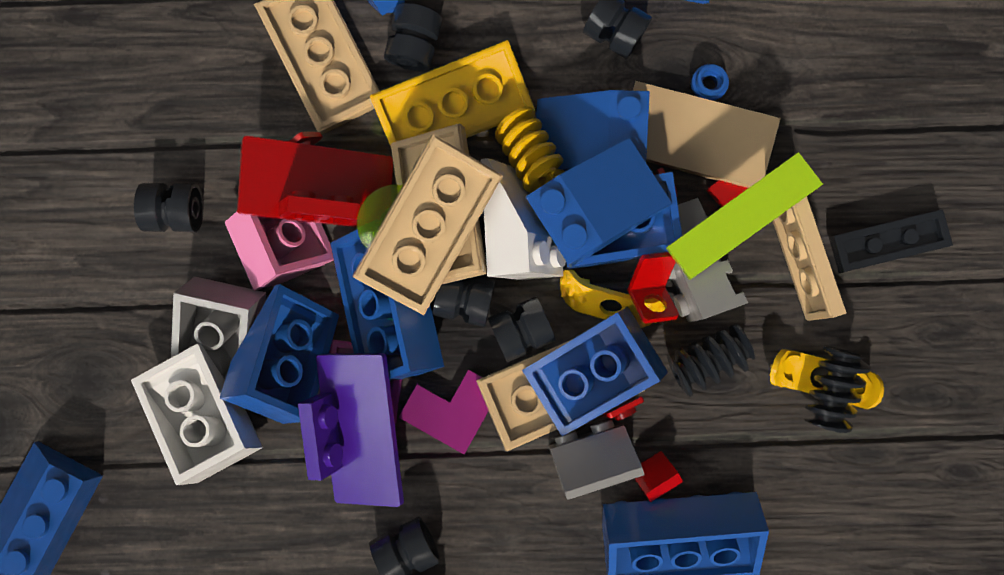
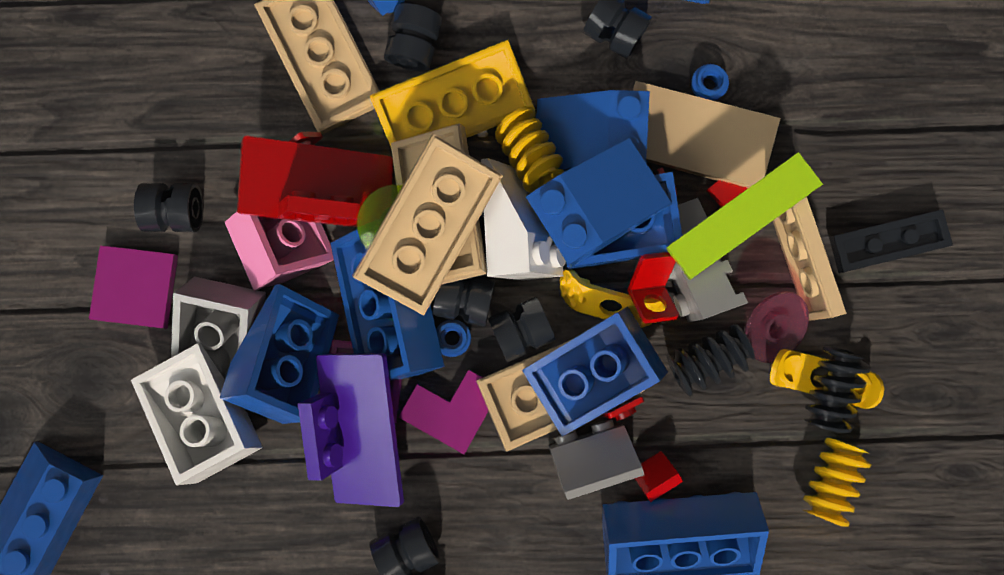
(133, 287): none -> magenta tile
(464, 334): none -> blue plate
(777, 325): none -> clear pink dish
(837, 482): none -> yellow piece

